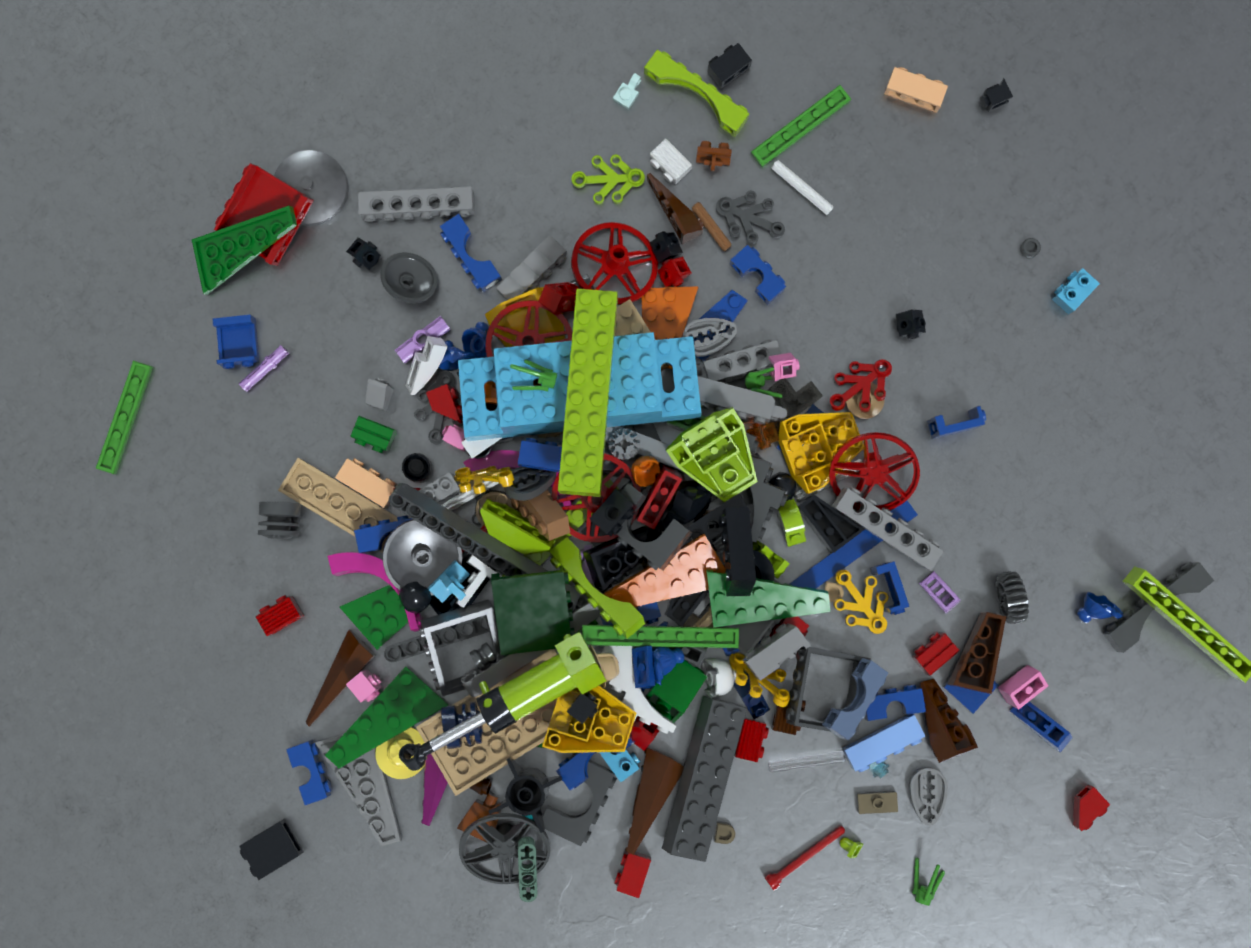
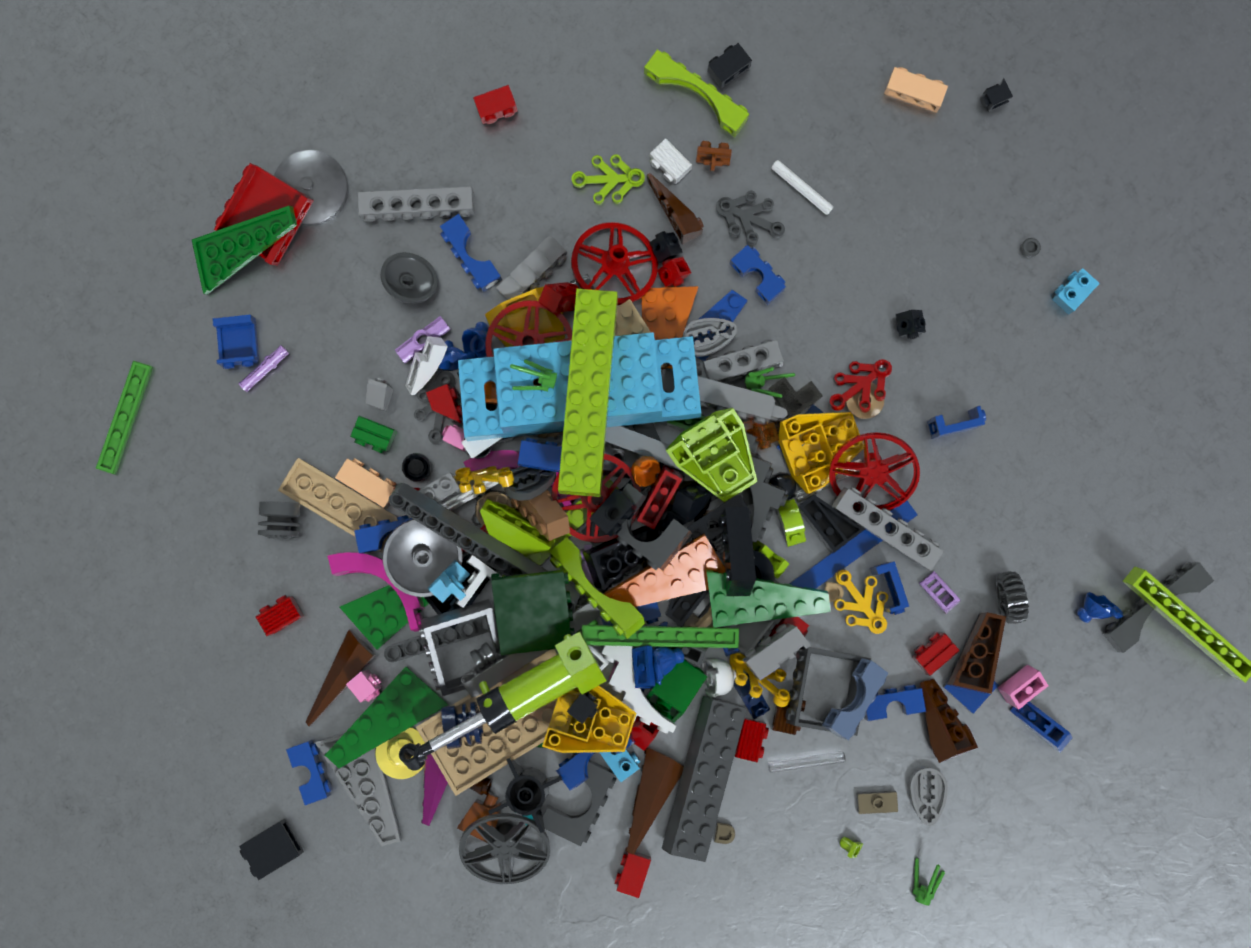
(363, 253): black brick -> none
(415, 597): black hair -> none
(495, 104): none -> red brick
(529, 869): sand green beam -> none
(608, 664): tan piece -> none
(626, 93): light aqua plate -> none
(630, 437): light grey gear -> none
(711, 226): medium nougat axle -> none
(775, 879): red piece -> none
(781, 360): bright pink window -> none
(800, 126): bright green tile -> none
(880, 770): clear light blue plate -> none
(884, 742): light blue brick -> none
(1087, 807): red slope -> none

